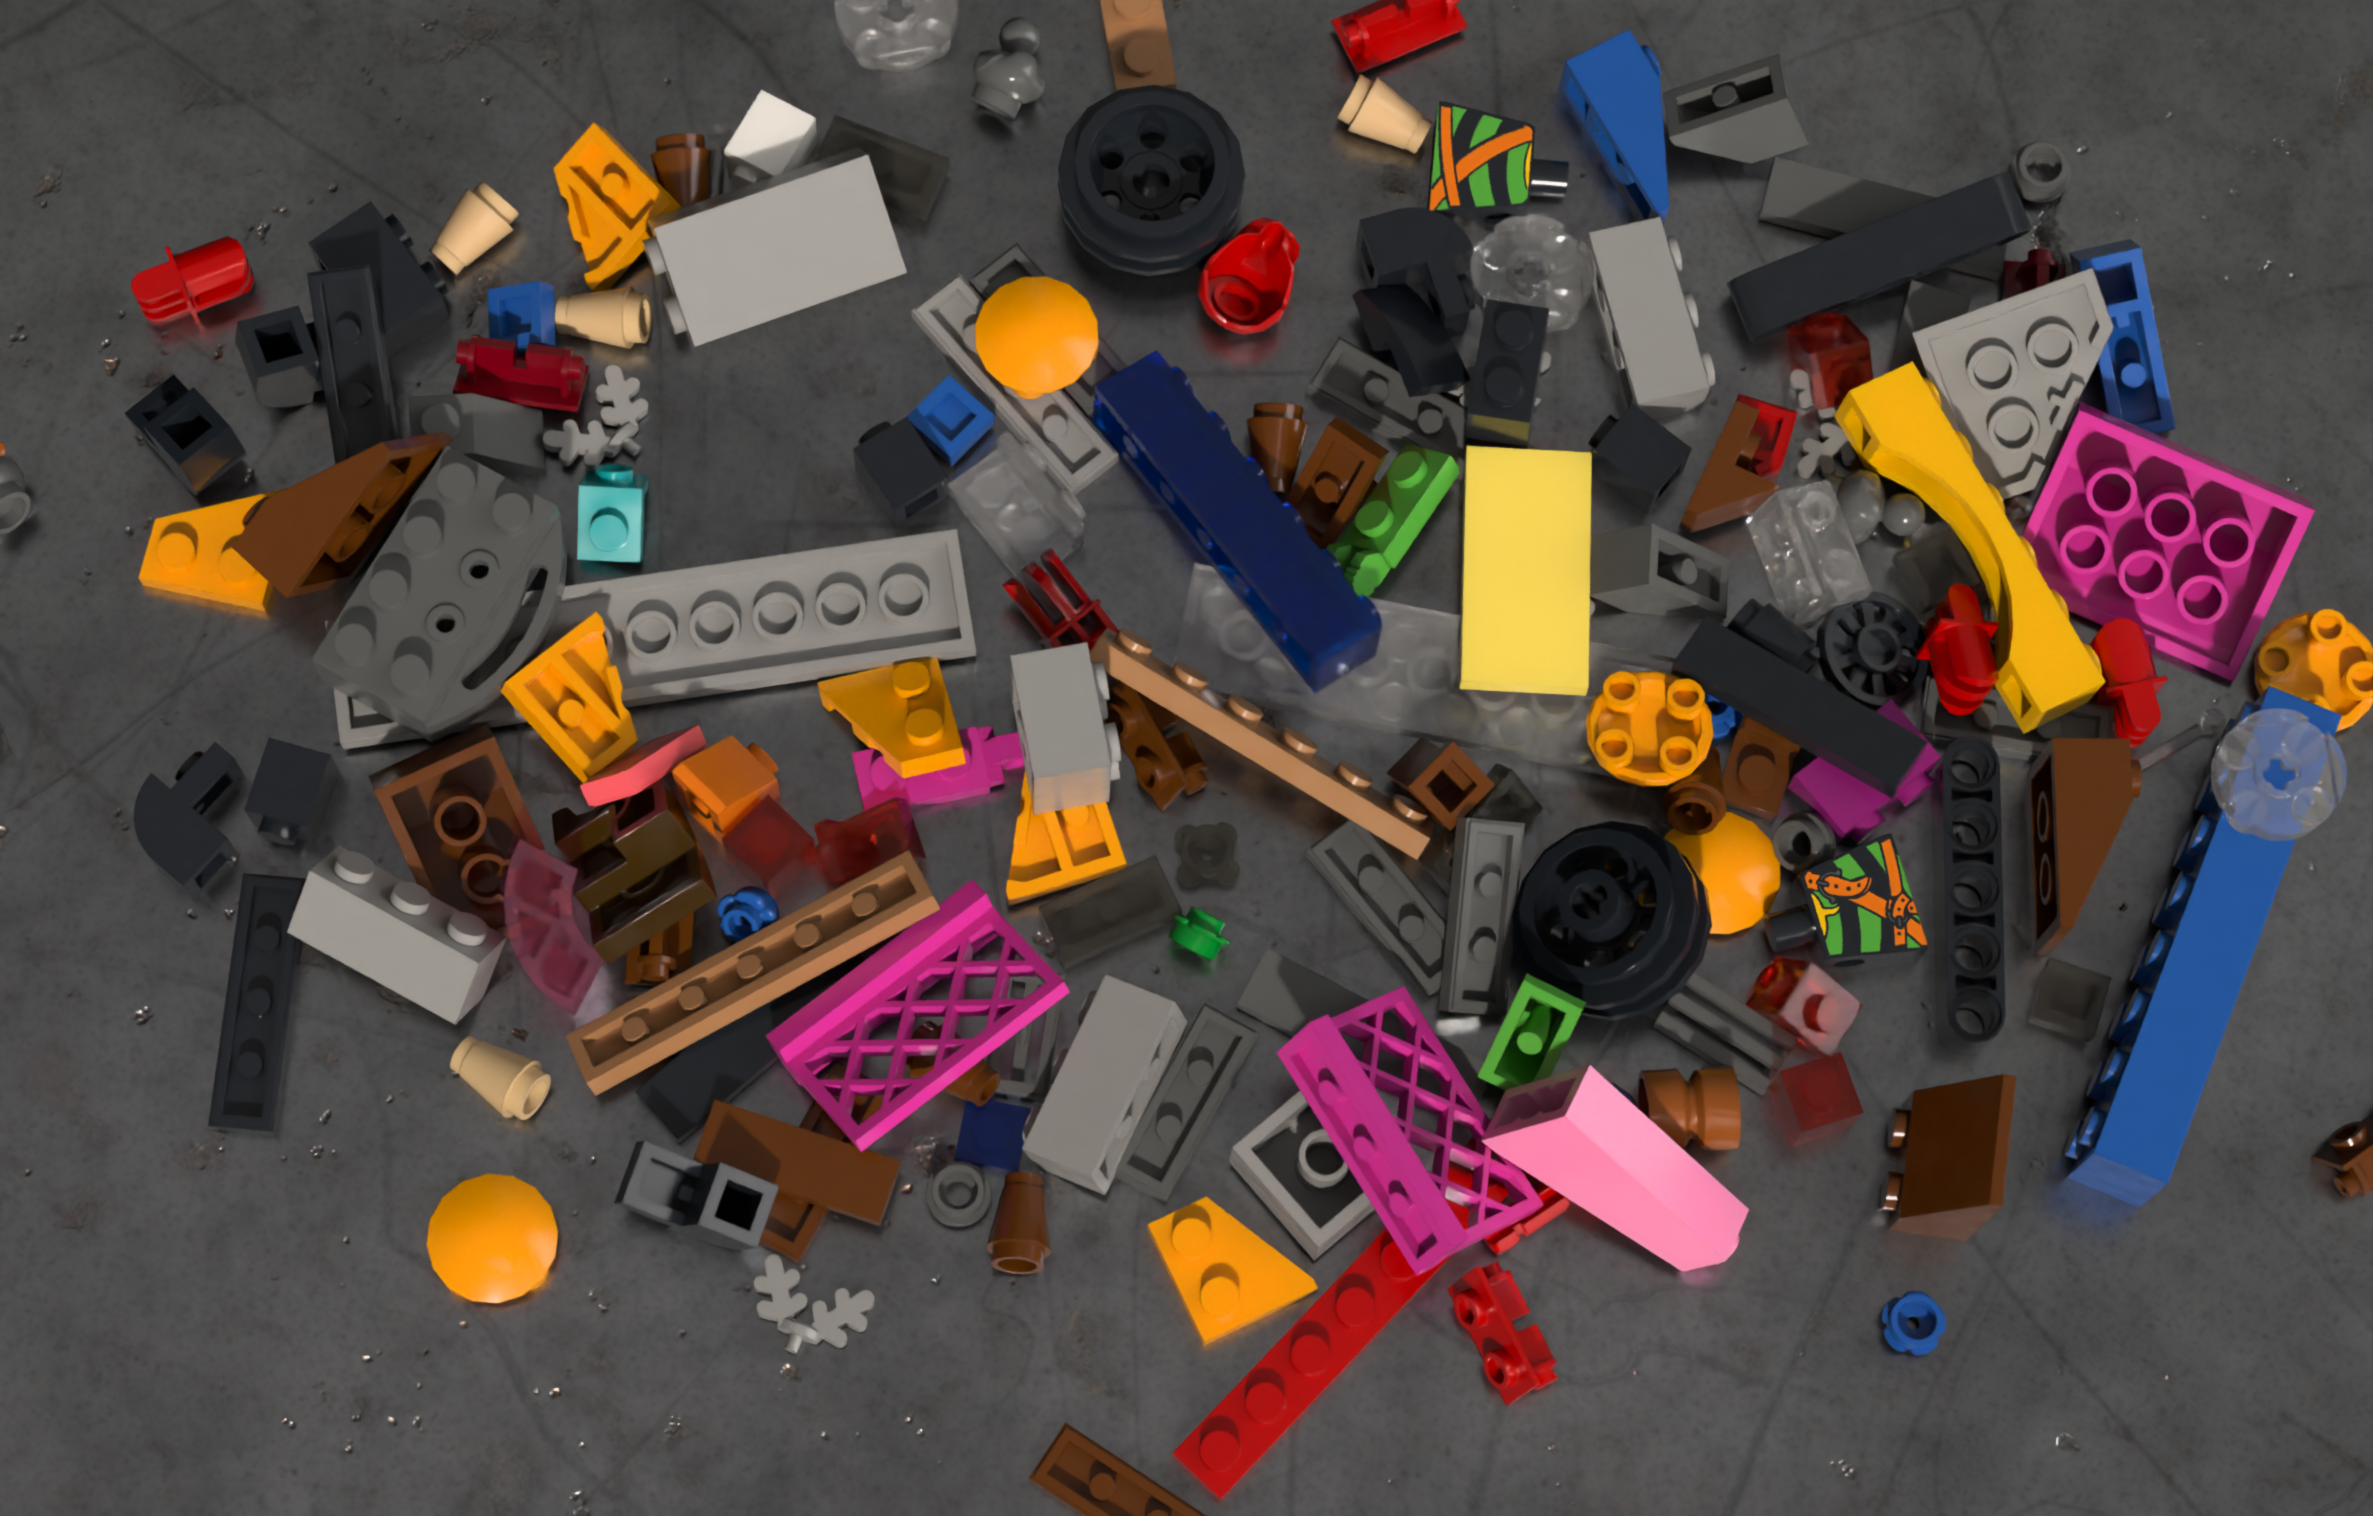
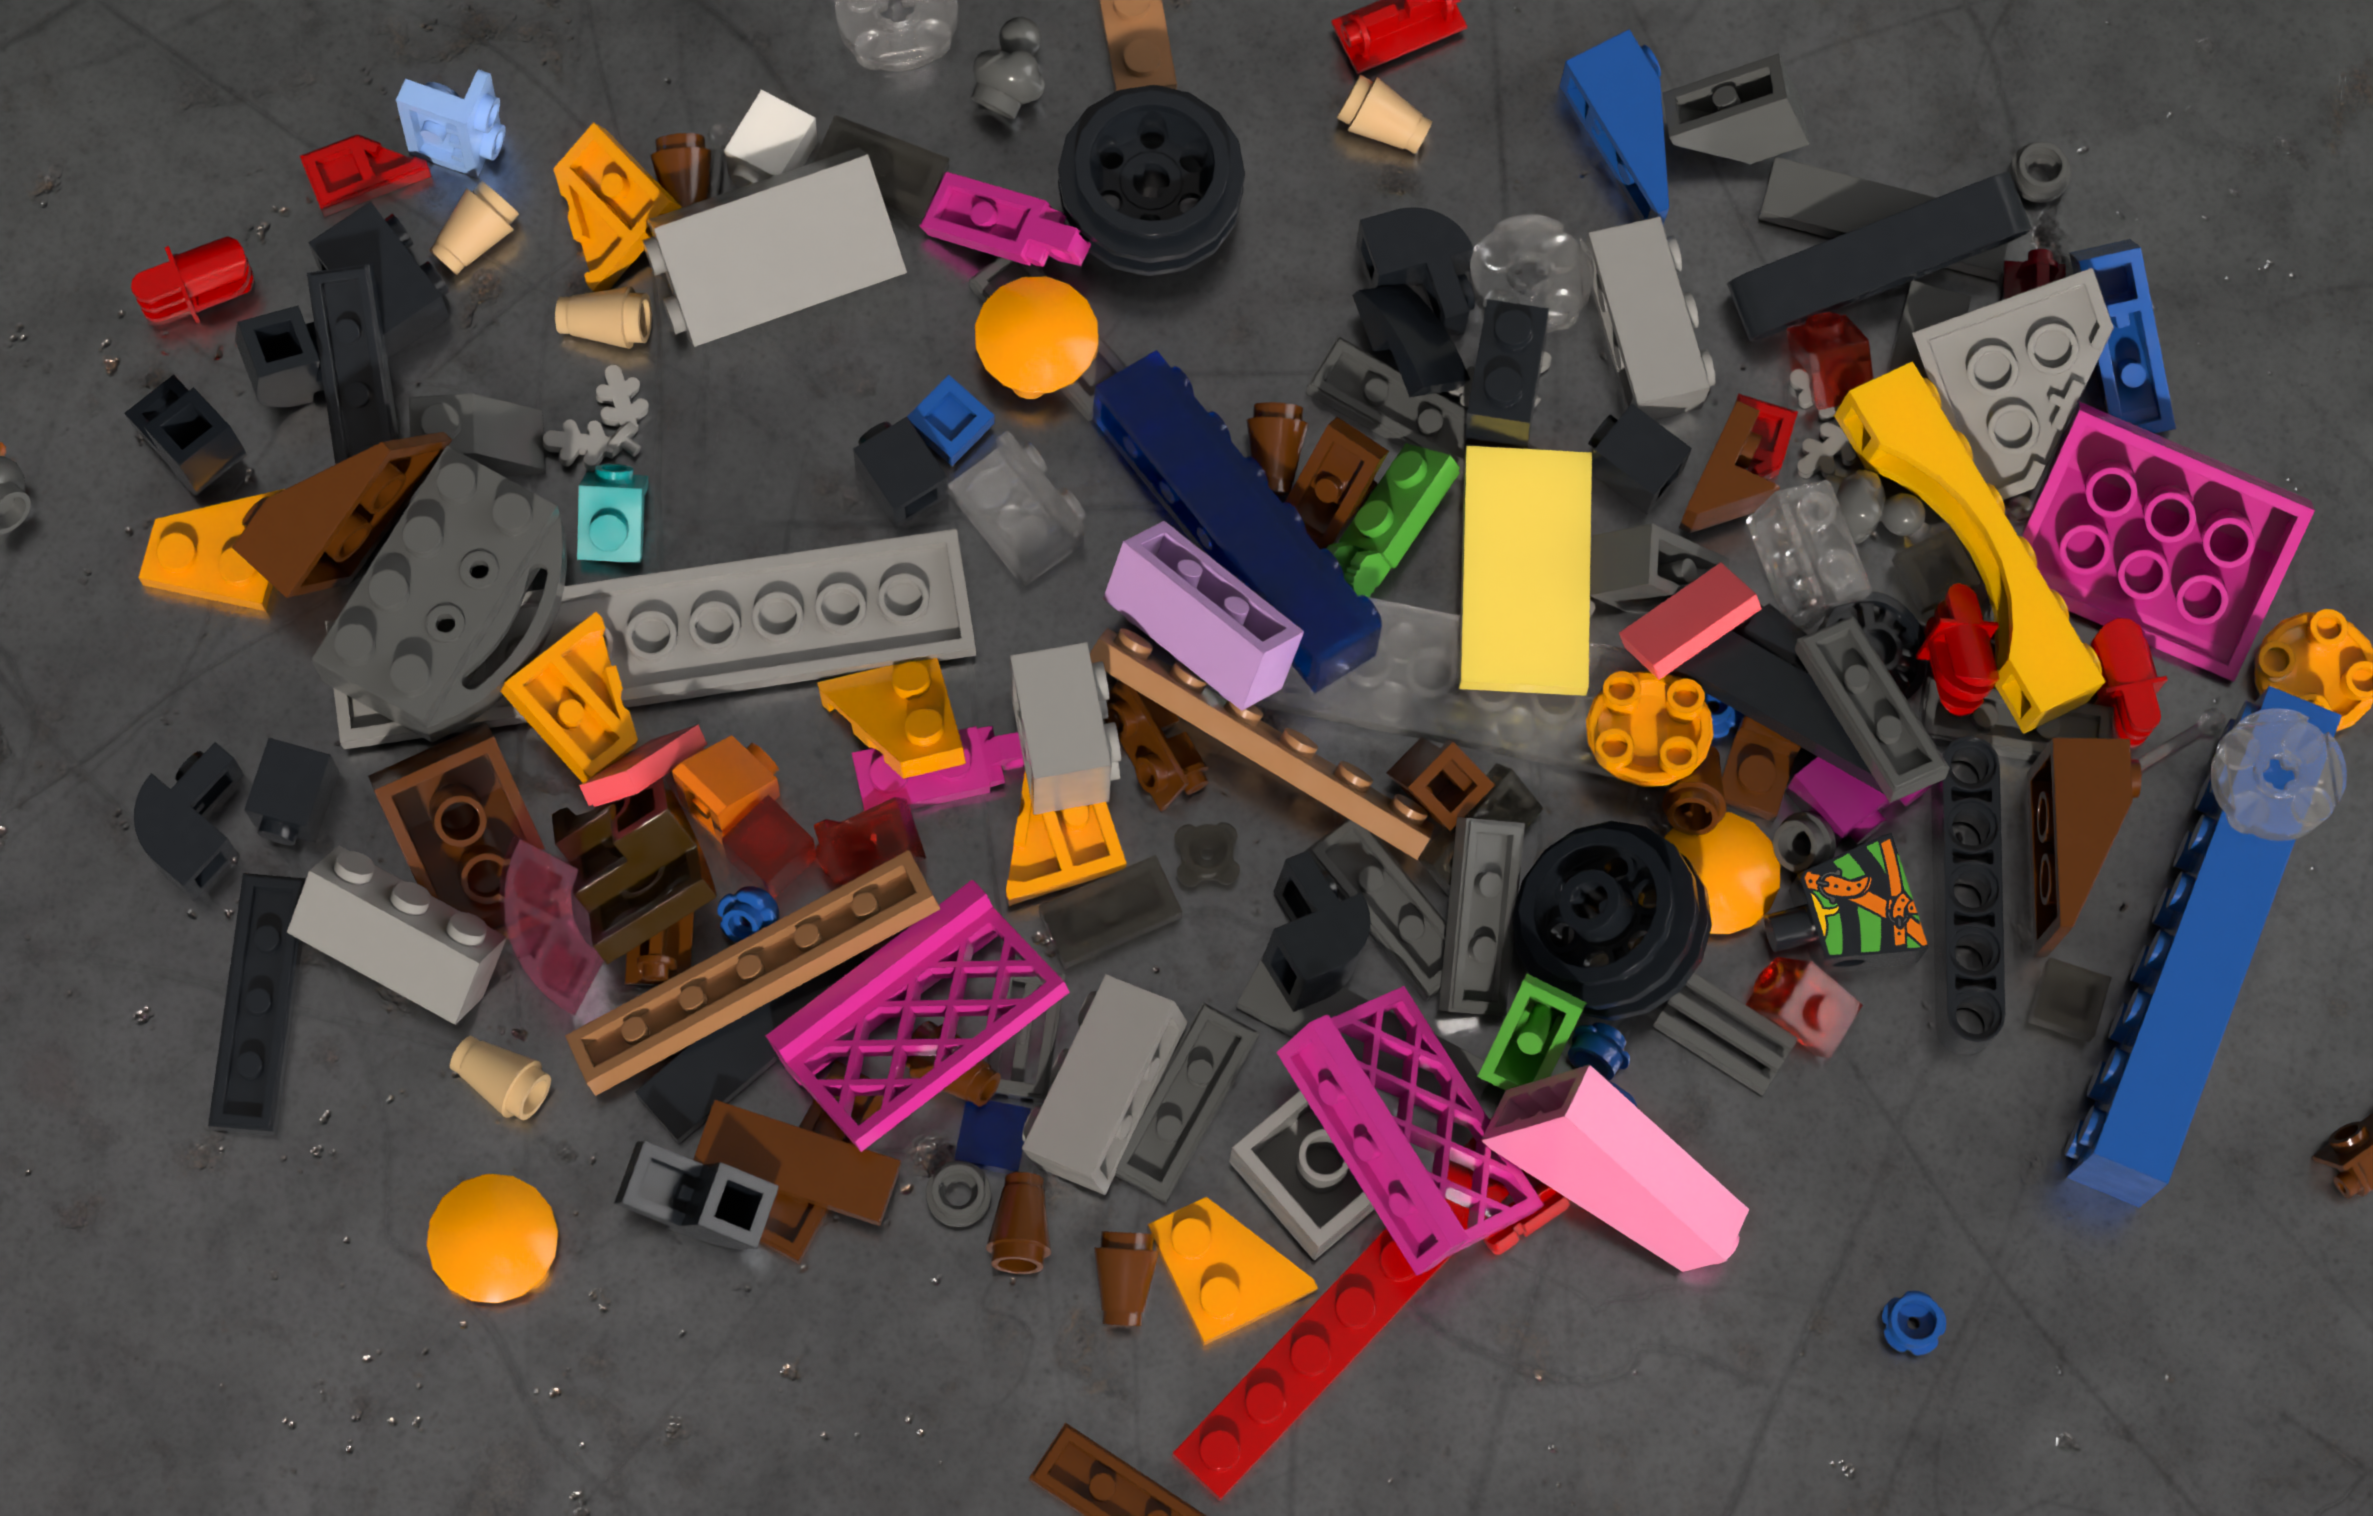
(358, 172): none -> red tile
(451, 128): none -> light blue bracket
(523, 314): blue plate -> none
(543, 378): dark red hinge -> none
(826, 1324): light grey animal -> none
(1001, 223): none -> dark pink hinge
(1051, 423): light grey tile -> none
(1055, 603): red arm -> none
(1124, 1275): none -> reddish brown cone
(1199, 932): green plate -> none
(1203, 615): none -> lavender brick
(1250, 277): red hair -> none
(1324, 939): none -> black brick
(1487, 168): torso -> none
(1512, 1360): red hinge -> none
(1599, 1047): none -> blue plate
(1690, 620): none -> coral tile
(1695, 1109): dark orange wheel -> none
(1815, 1099): clear red brick -> none
(1871, 709): none -> dark grey tile
(1950, 1157): reddish brown slope -> none

